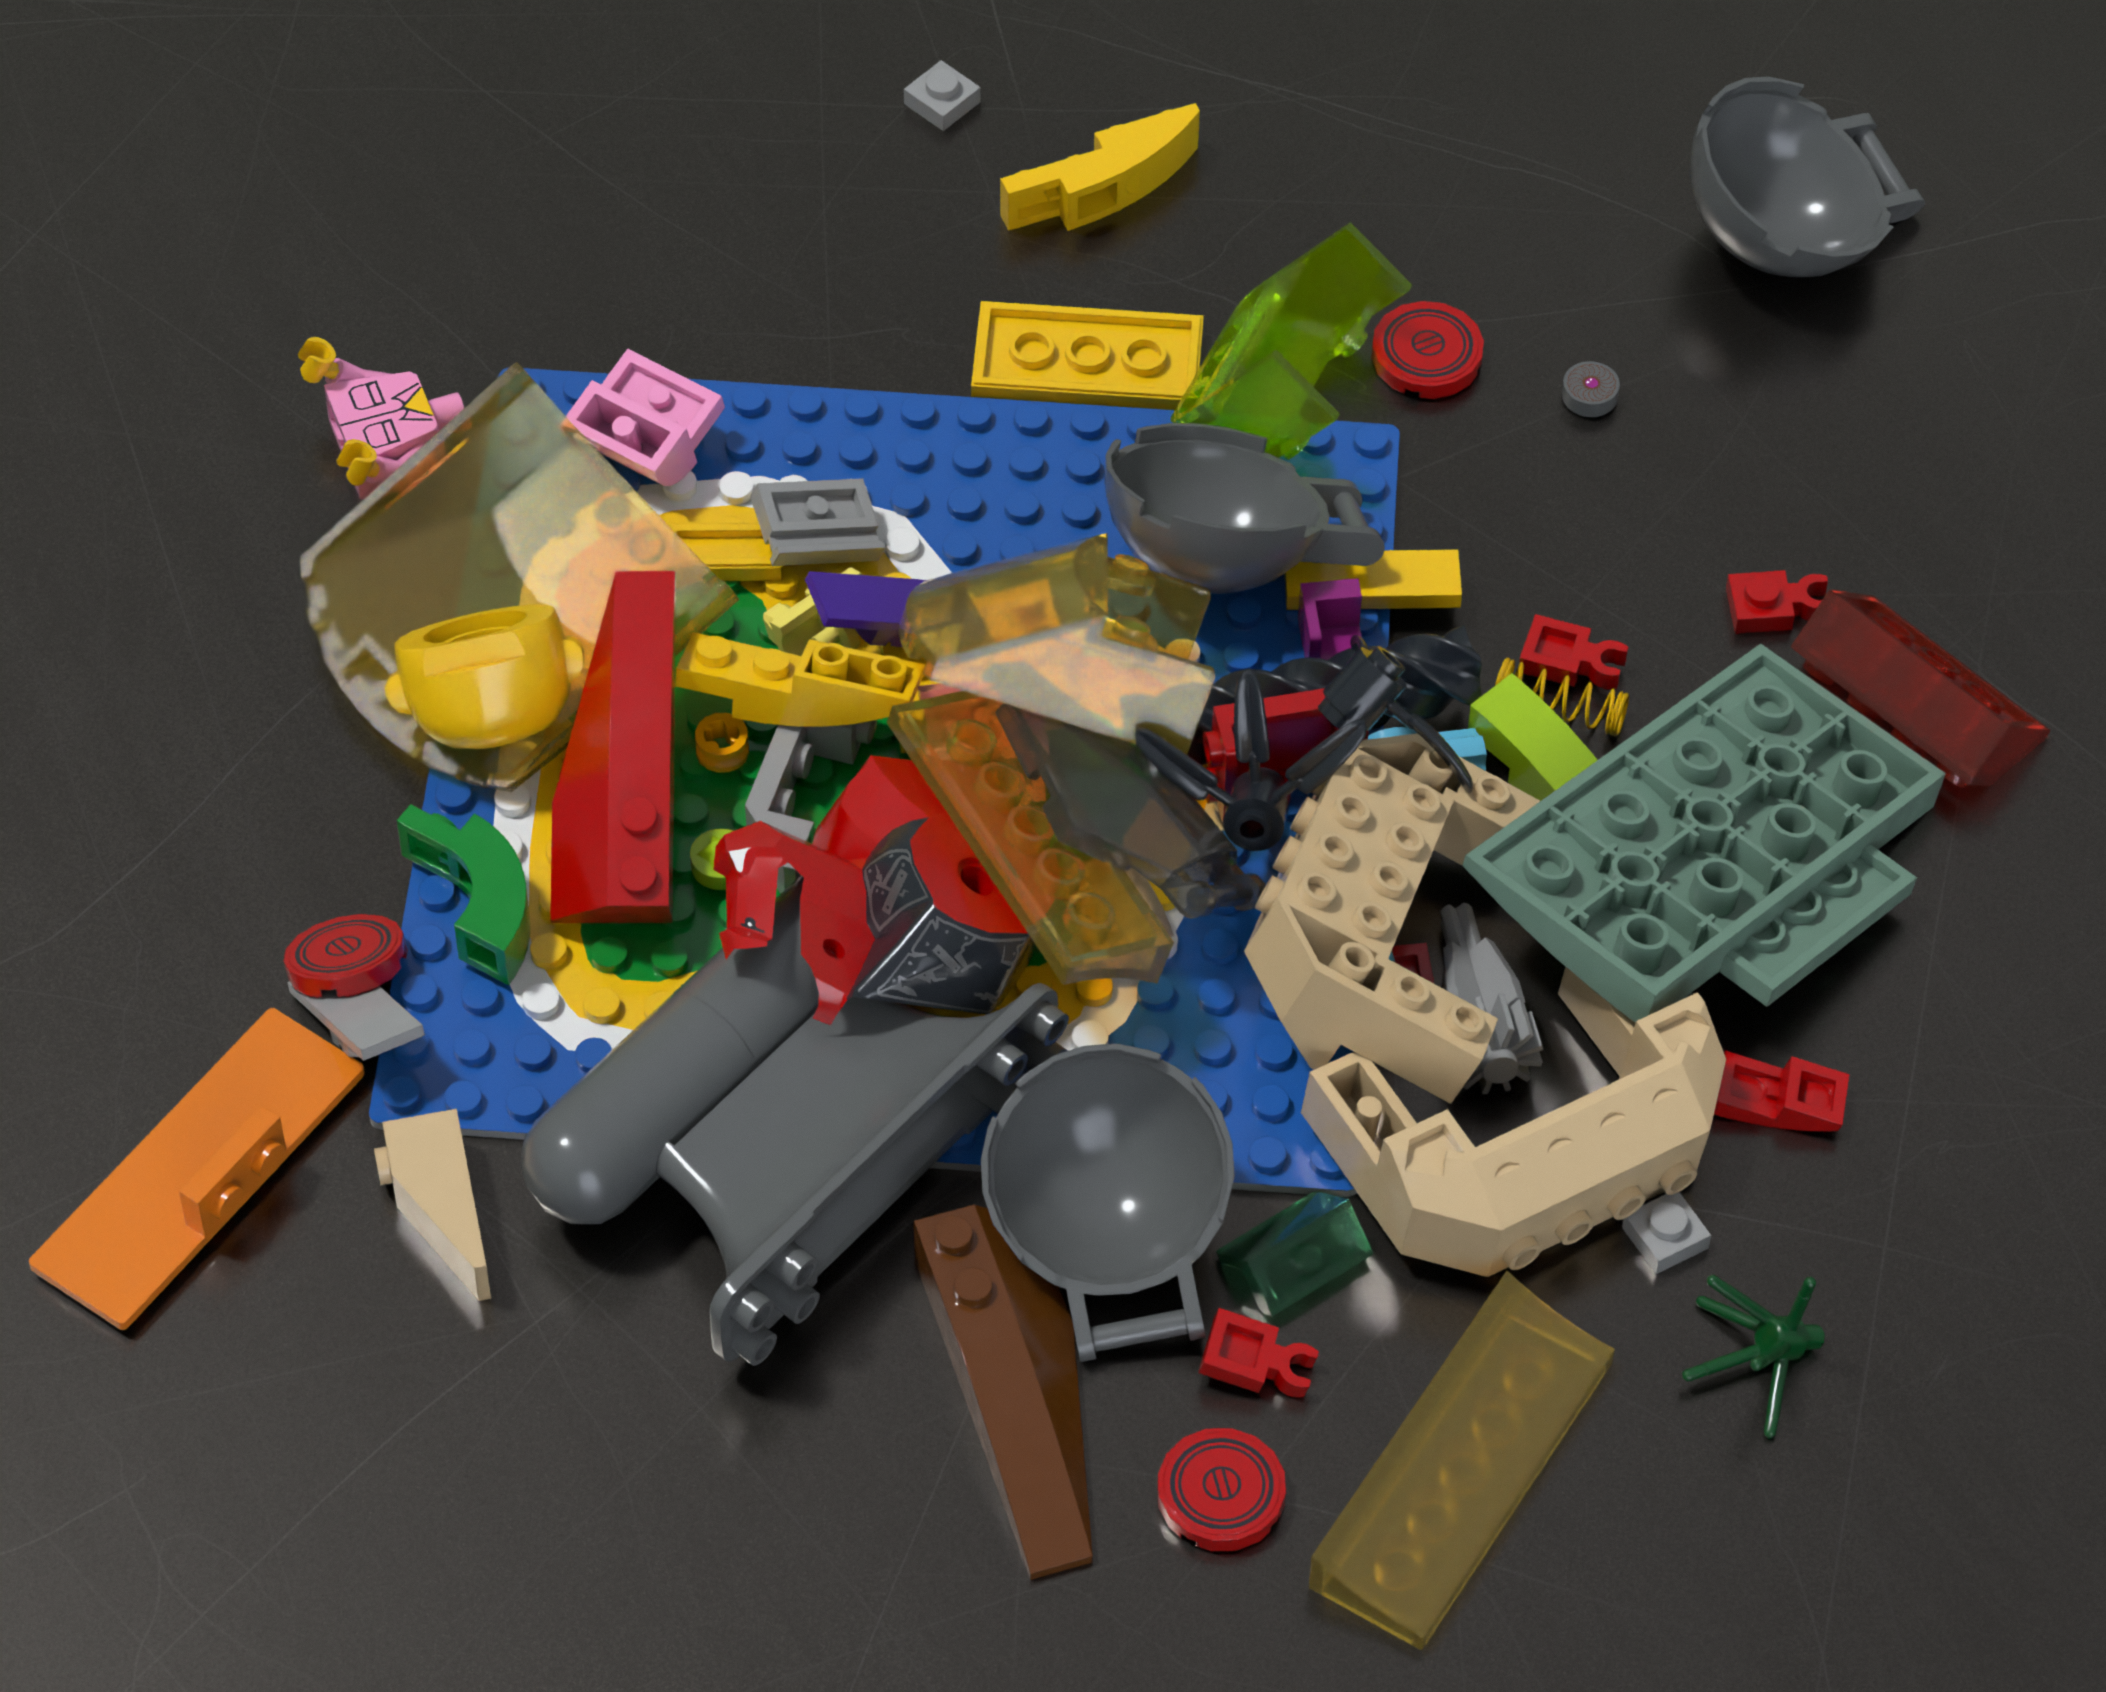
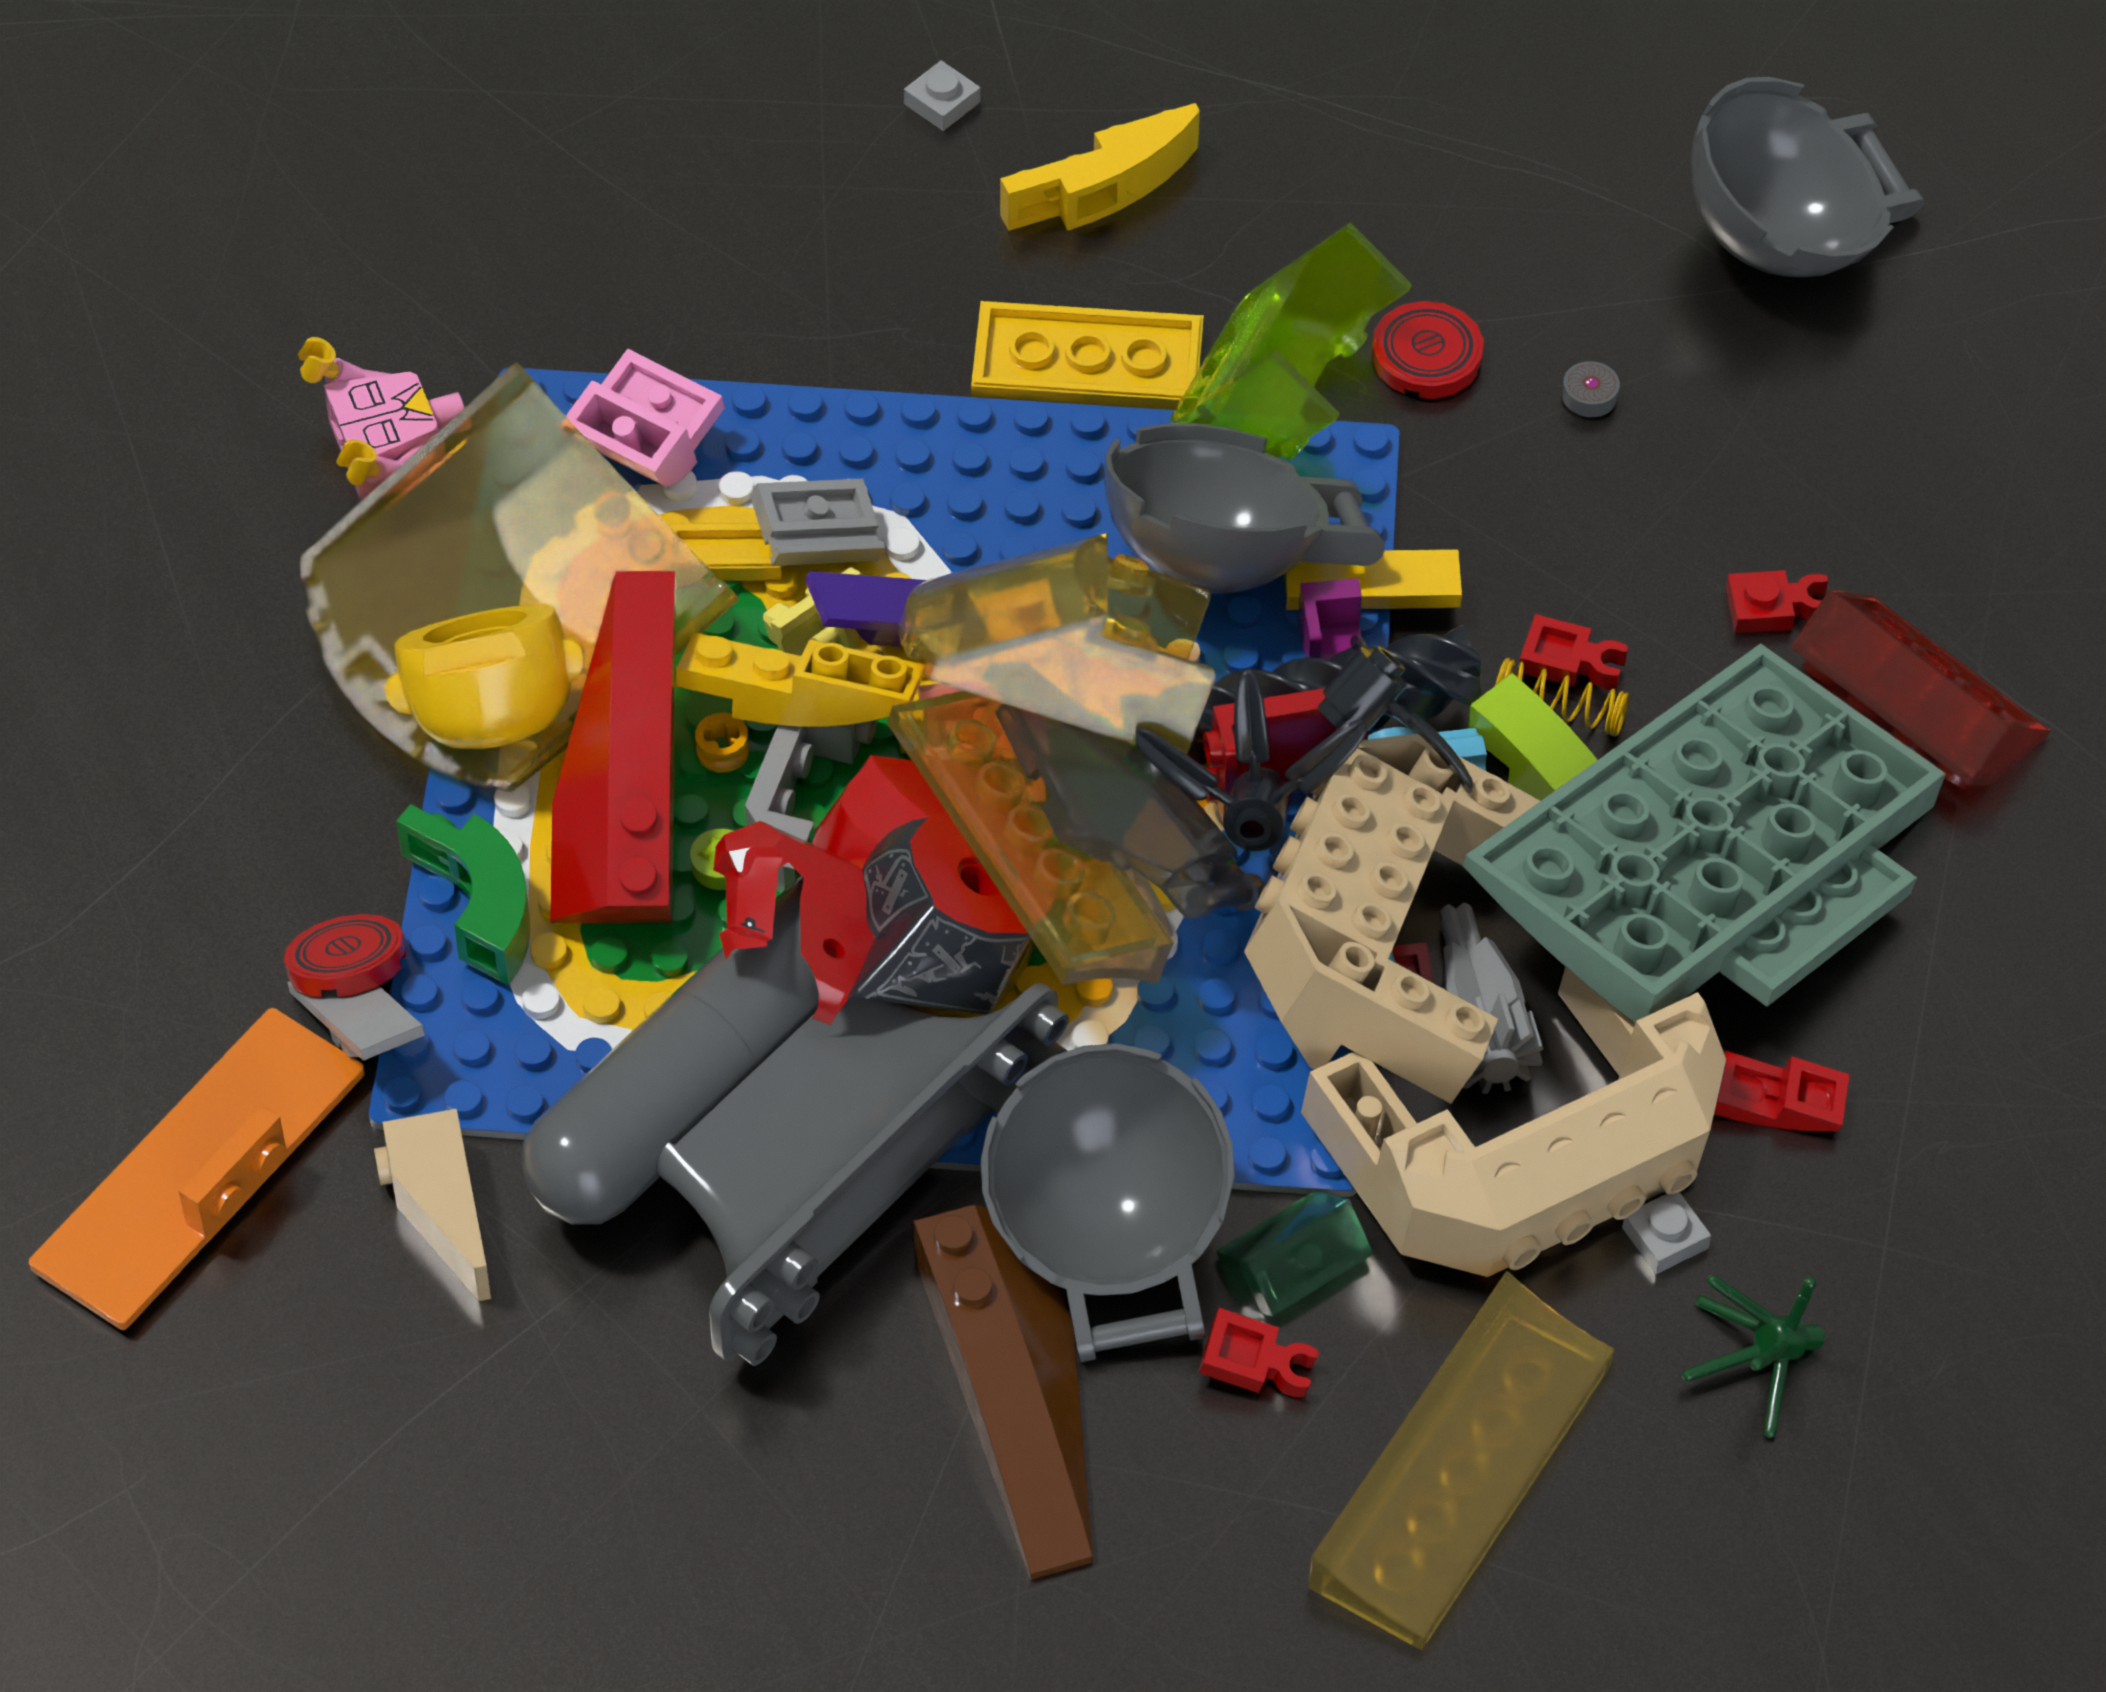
(1221, 1489): red tile -> none

